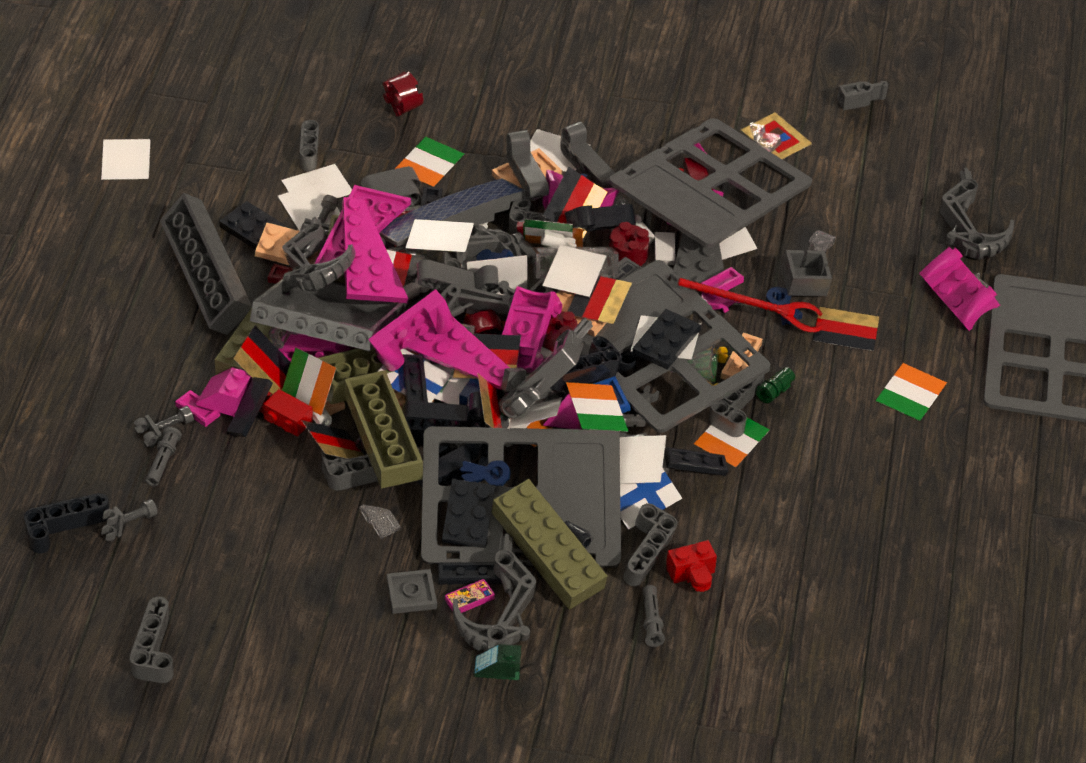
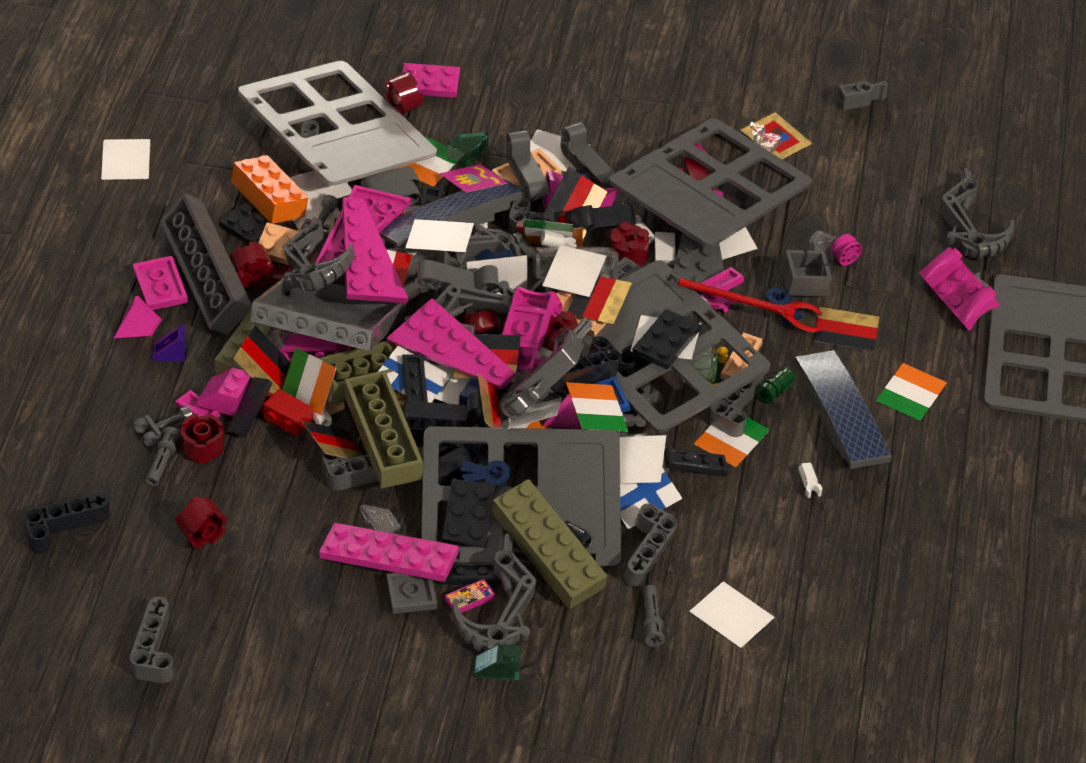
(117, 518): dark grey bar -> none
(138, 320): none -> dark pink slope
(160, 283): none -> dark pink plate
(171, 346): none -> dark purple slope
(201, 522): none -> dark red brick
(202, 438): none -> dark red brick
(252, 265): none -> dark red brick
(269, 189): none -> orange brick
(351, 149): none -> light grey door
(389, 552): none -> dark pink plate
(416, 321): dark pink piece -> none
(435, 79): none -> dark pink plate
(467, 148): none -> clear green slope
(473, 178): none -> dark pink sticker
(512, 378): dark grey plate -> none
(692, 564): red brick -> none
(732, 614): none -> white sticker
(809, 479): none -> white bar
(843, 410): none -> slope
(845, 248): none -> dark pink wheel

